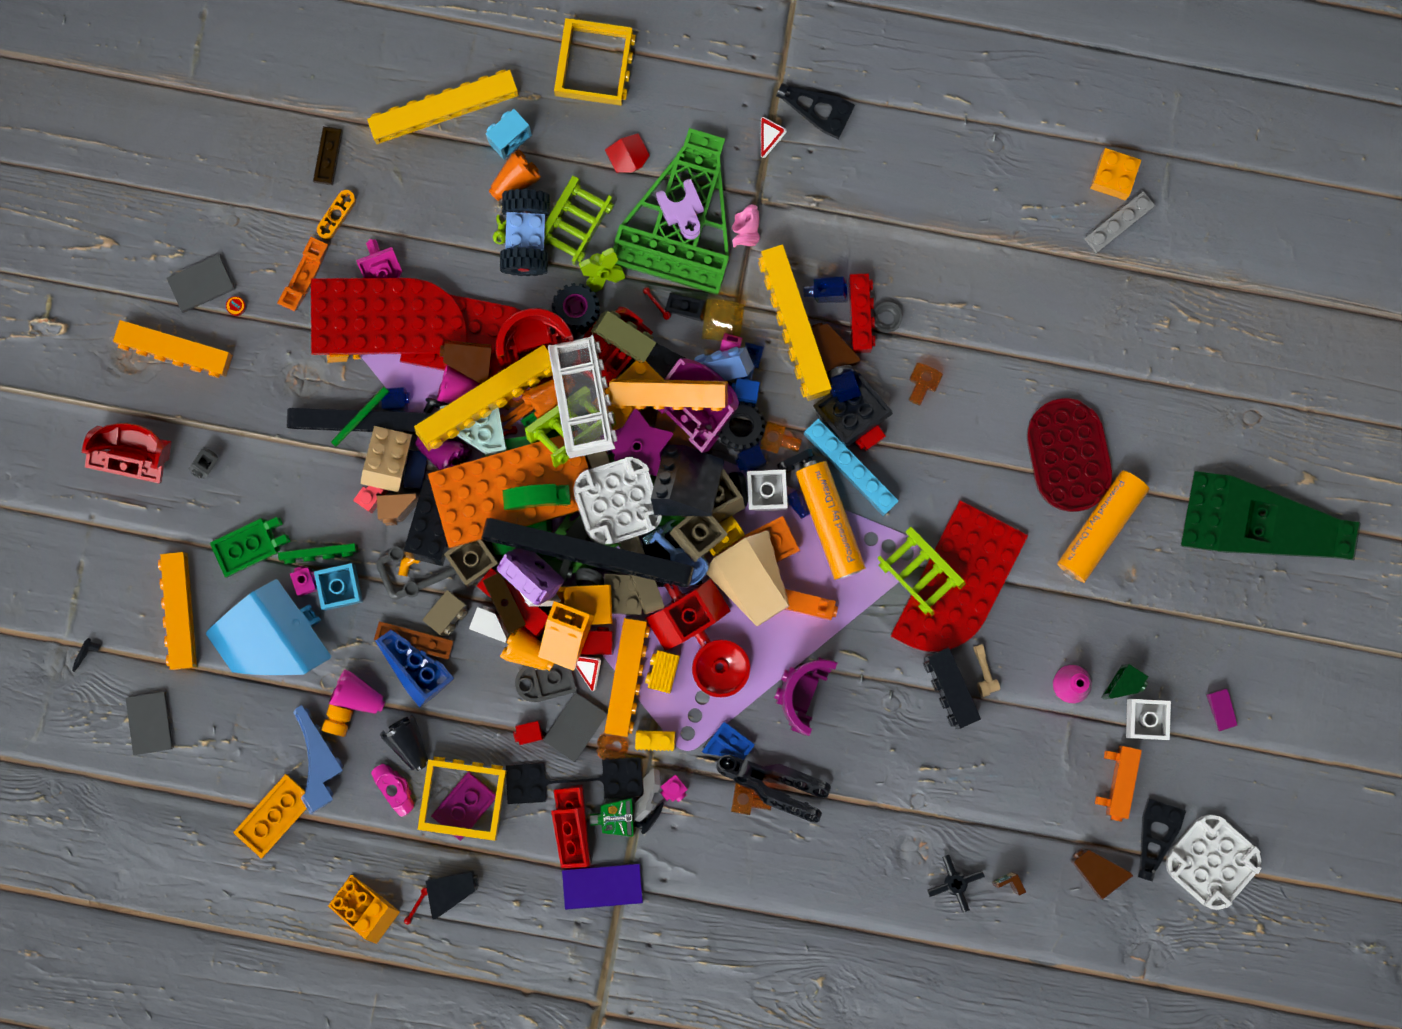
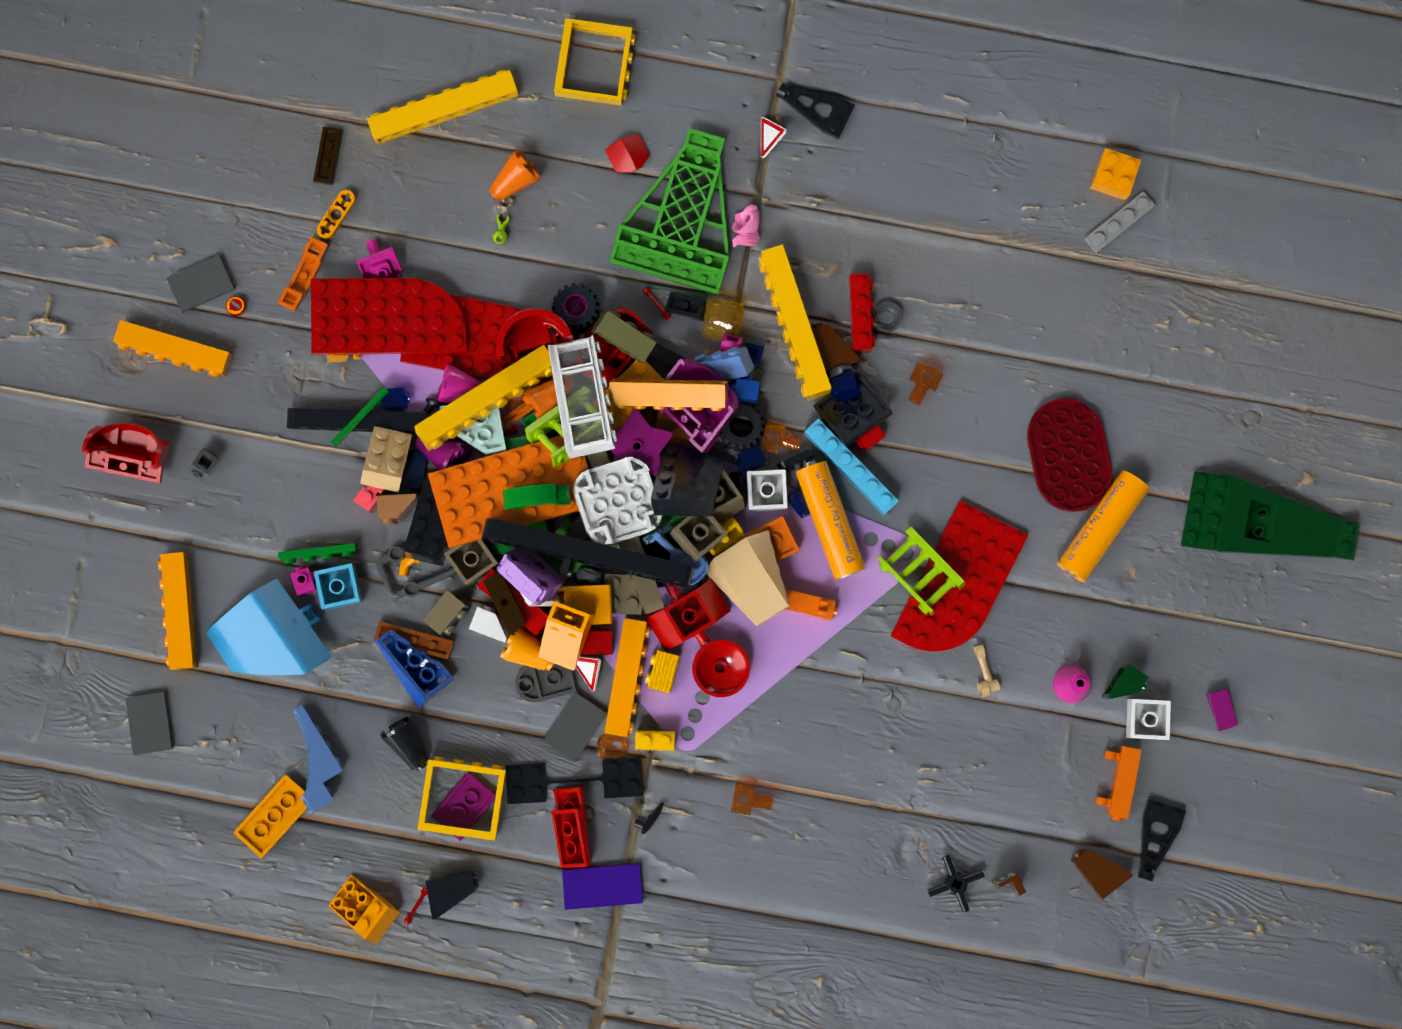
(87, 645): black bar -> none
(248, 546): green tile -> none
(337, 720): light orange wheel -> none
(356, 694): dark pink cone -> none
(402, 801): dark pink piece -> none
(467, 358): reddish brown slope -> none
(508, 133): medium azure brick -> none
(524, 232): black plate -> none
(528, 733): red brick -> none
(564, 204): lime fence -> none
(601, 268): lime plant -> none
(615, 818): torso -> none
(643, 805): light grey tile -> none
(674, 789): dark pink brick -> none
(684, 211): lavender piece -> none
(728, 742): blue wing -> none
(752, 776): black piece -> none
(798, 692): magenta piece -> none
(835, 290): clear blue torso -> none
(952, 689): black brick -> none
(1213, 862): white tile -> none

